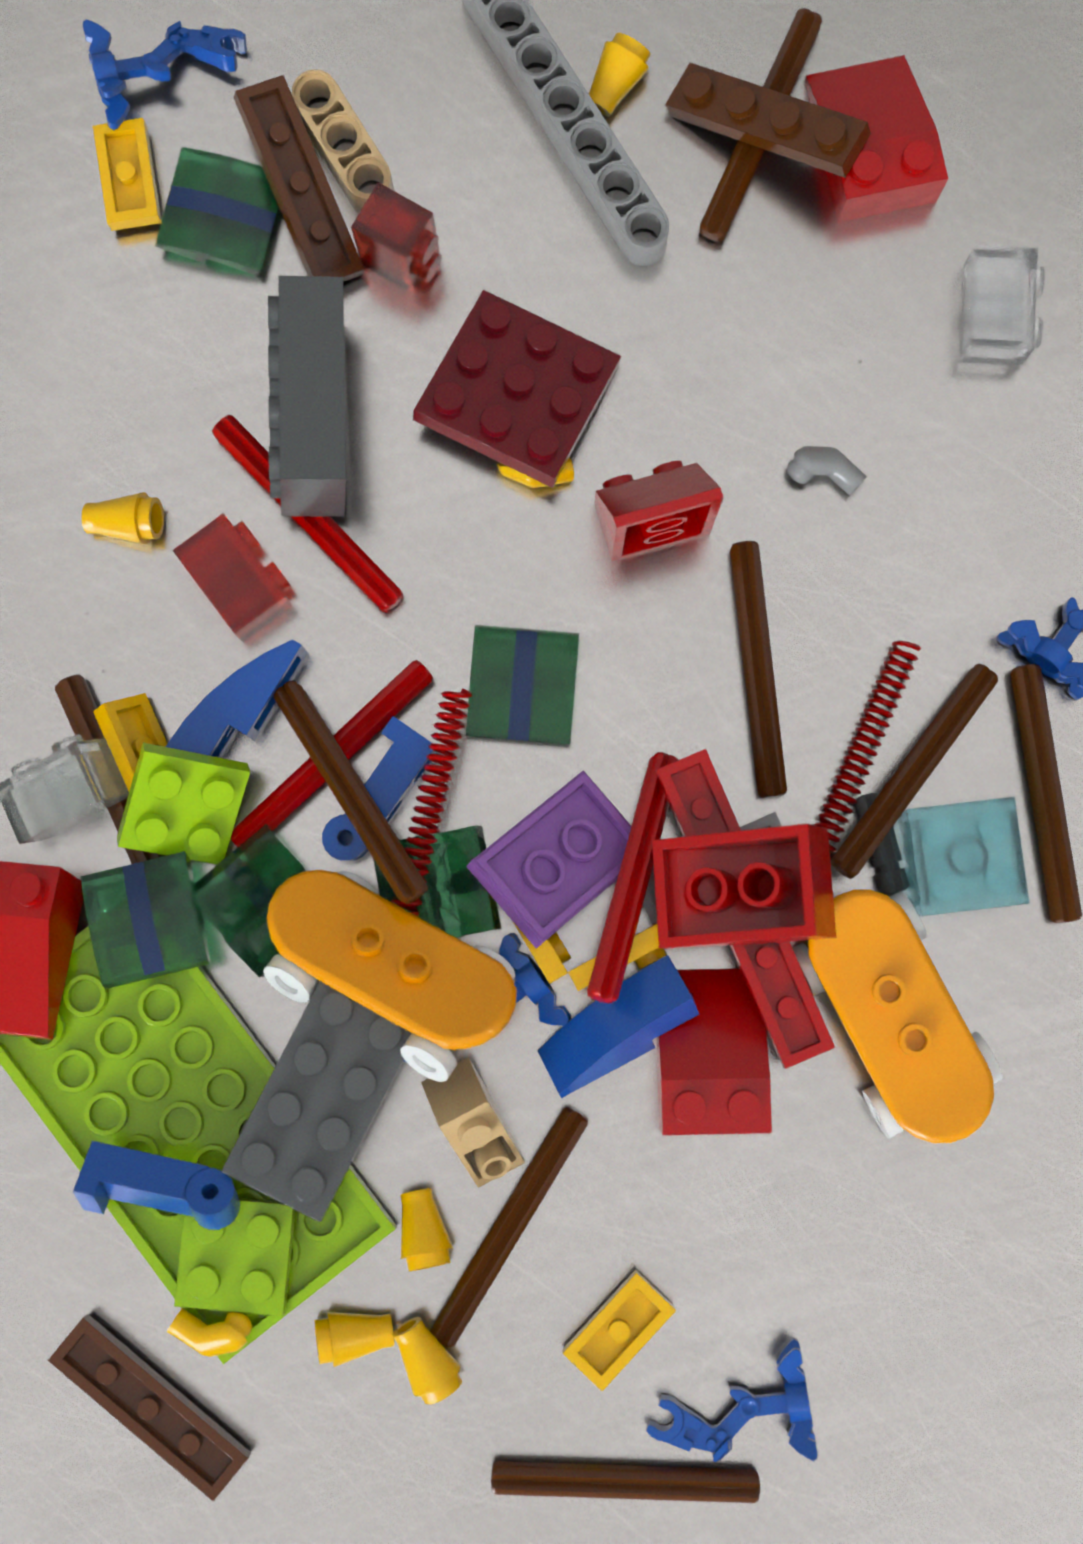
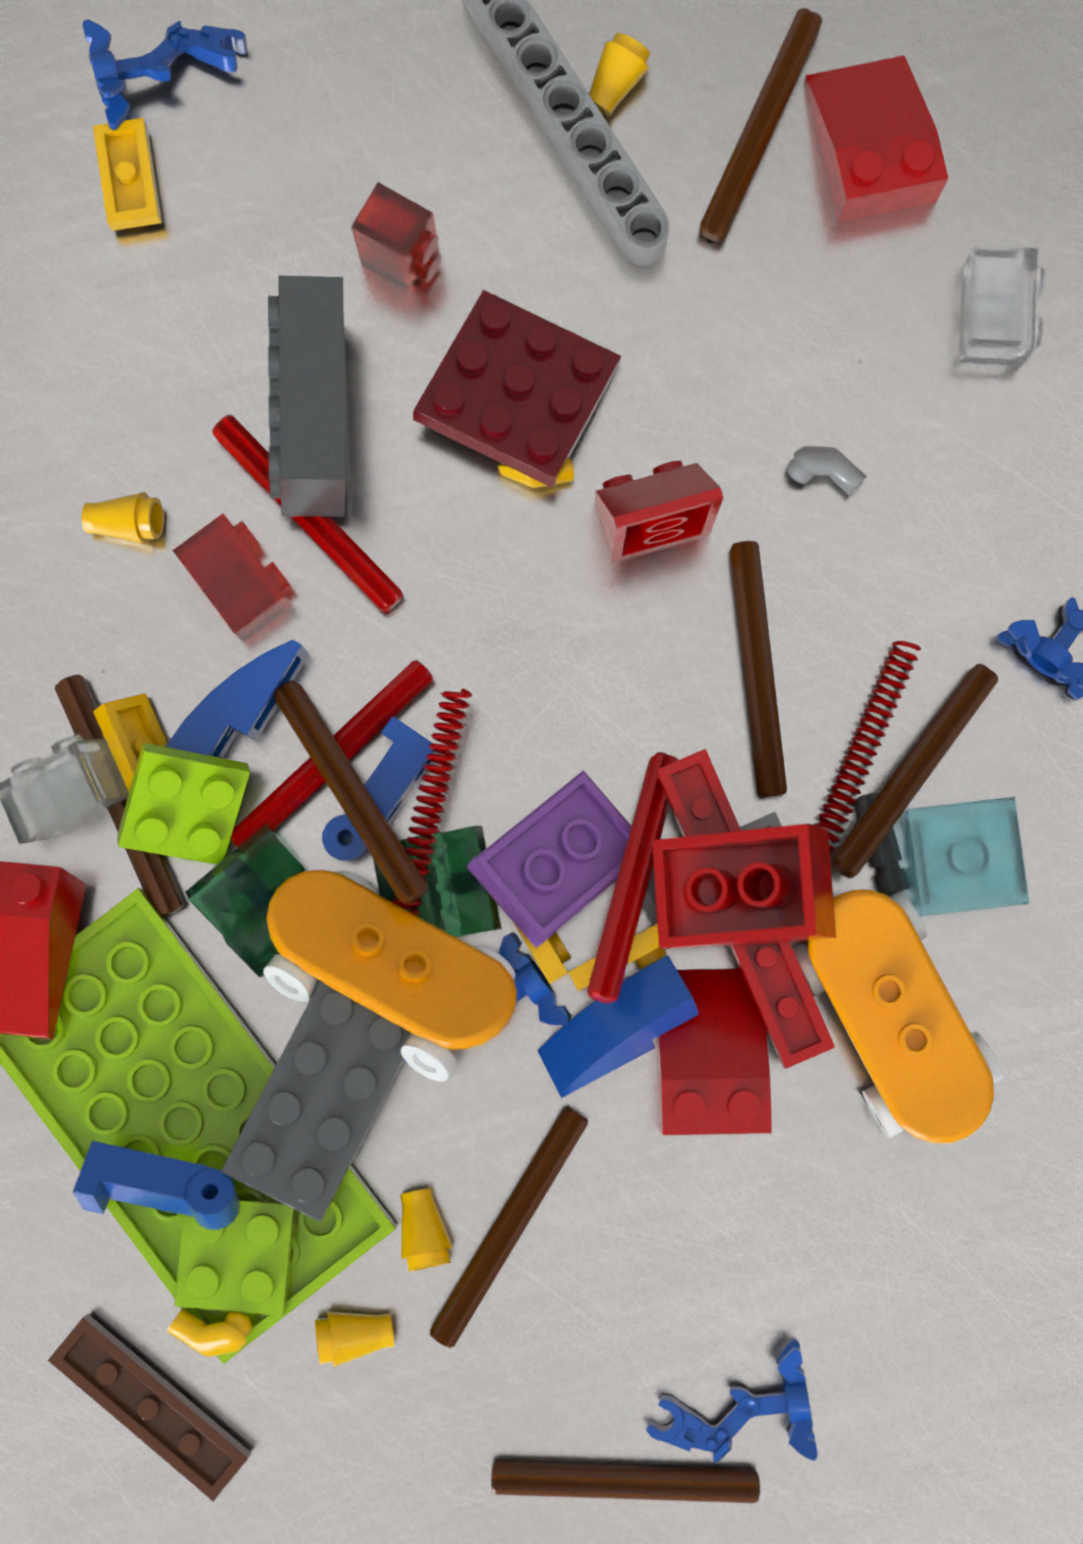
(145, 920): clear green slope -> none
(218, 211): clear green slope -> none
(297, 179): reddish brown plate -> none
(337, 122): tan beam -> none
(427, 1363): yellow cone -> none
(473, 1124): tan slope -> none
(522, 684): clear green slope -> none
(618, 1330): yellow plate -> none
(768, 119): reddish brown plate -> none
(1046, 794): reddish brown axle -> none

